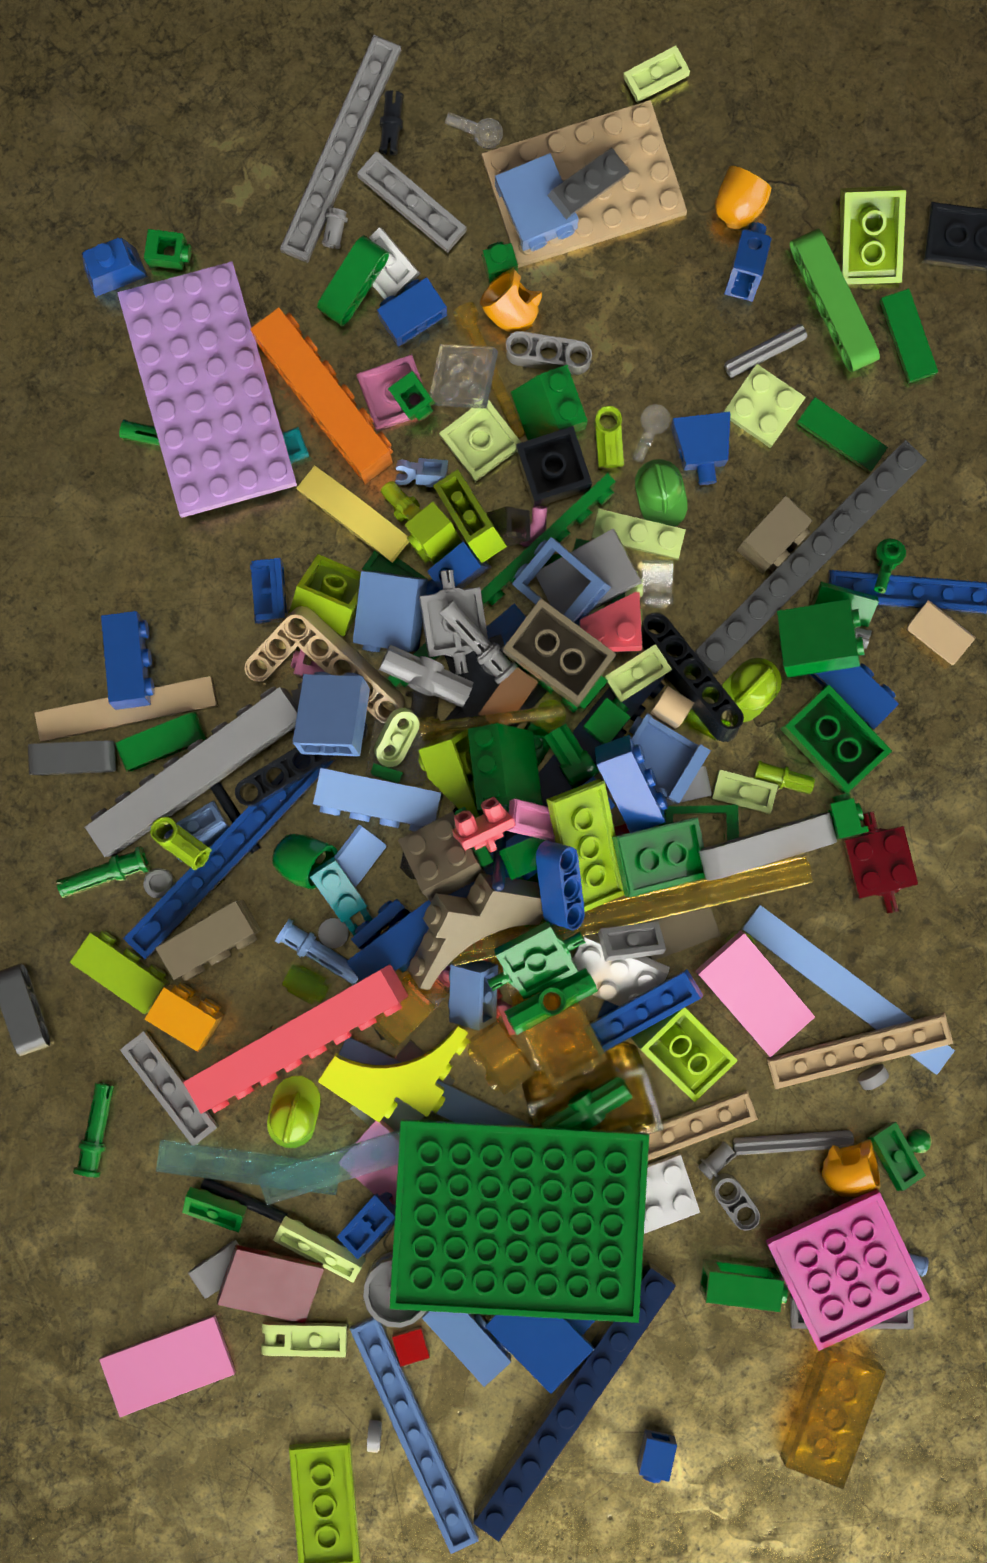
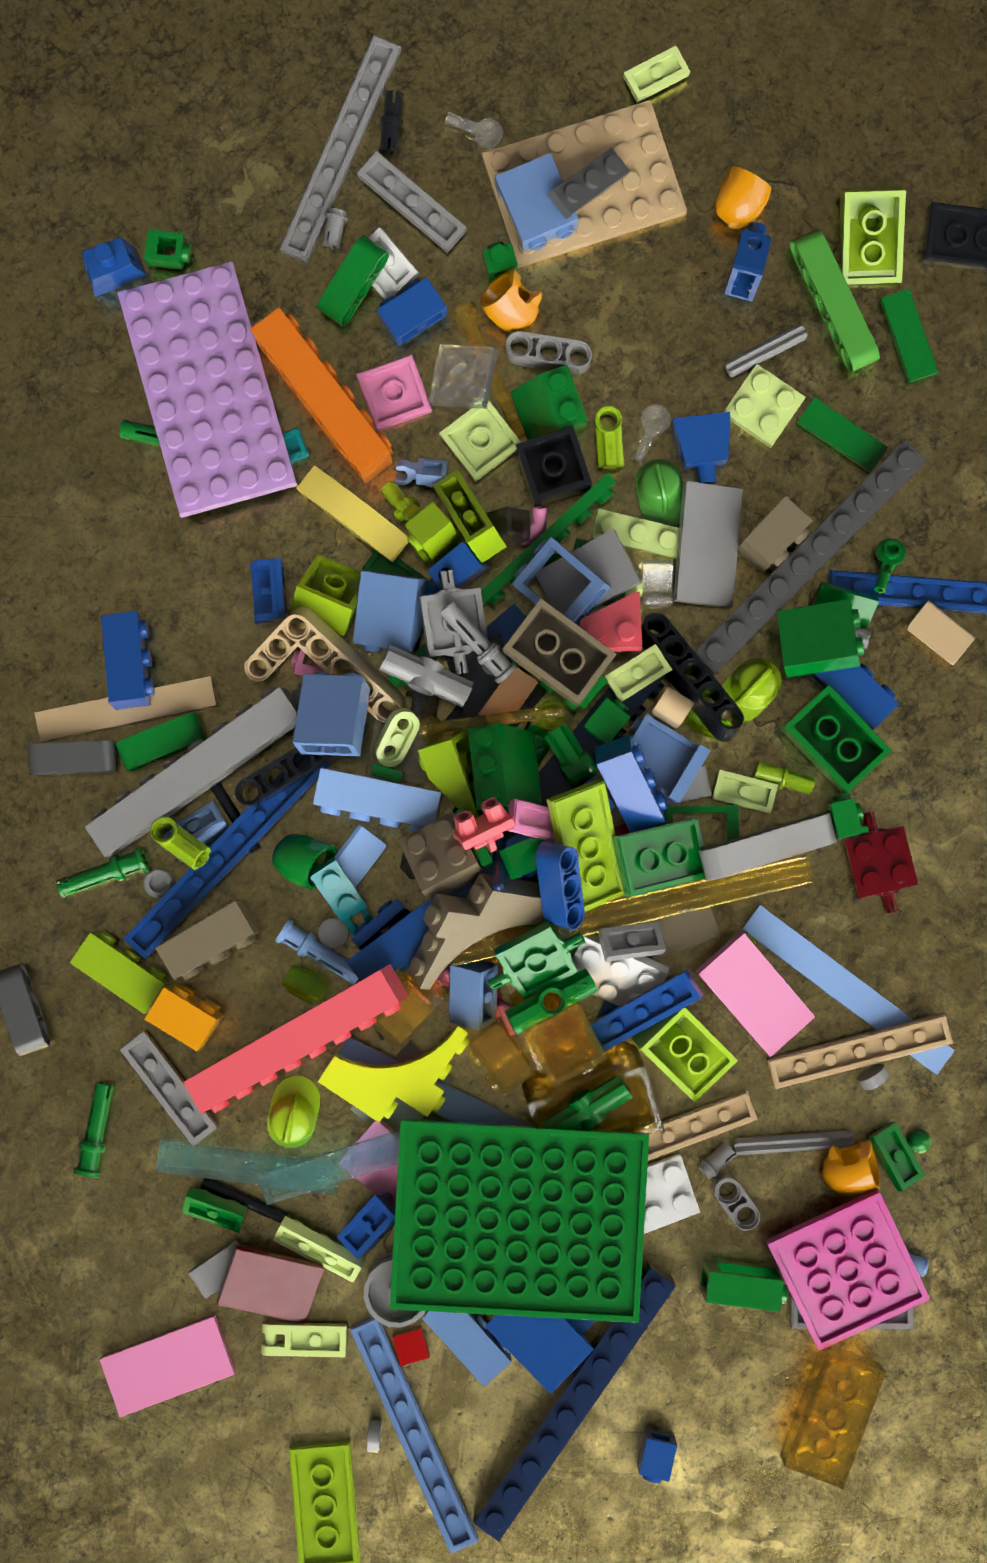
(404, 389): green brick -> none
(707, 544): none -> light grey tile

